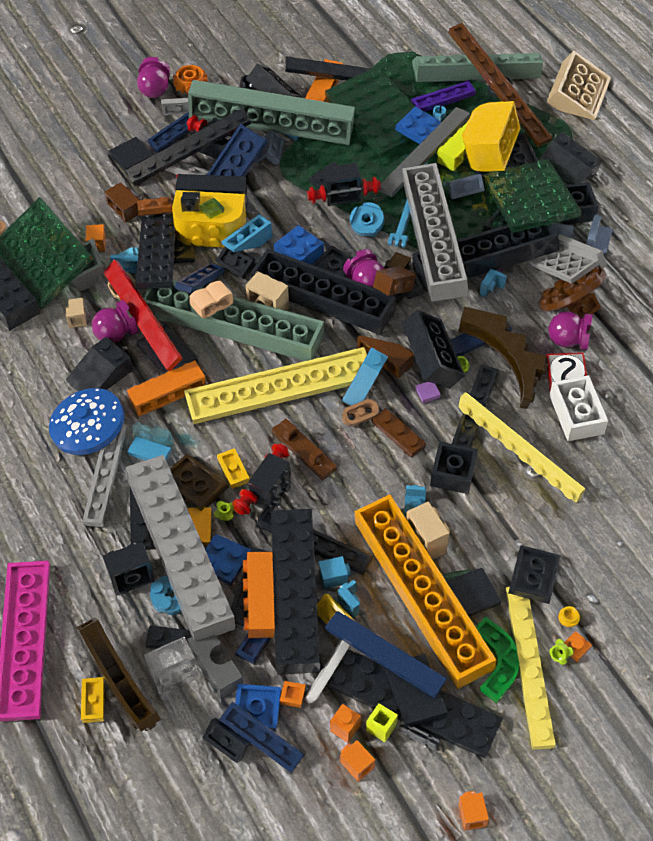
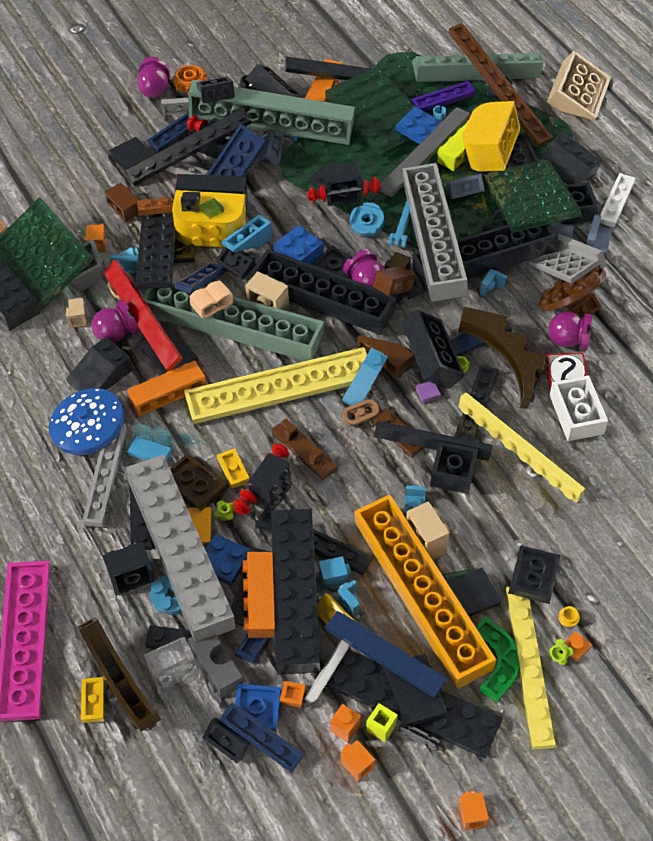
(216, 89): none -> black bracket
(427, 439): none -> black tile
(616, 200): none -> white plate

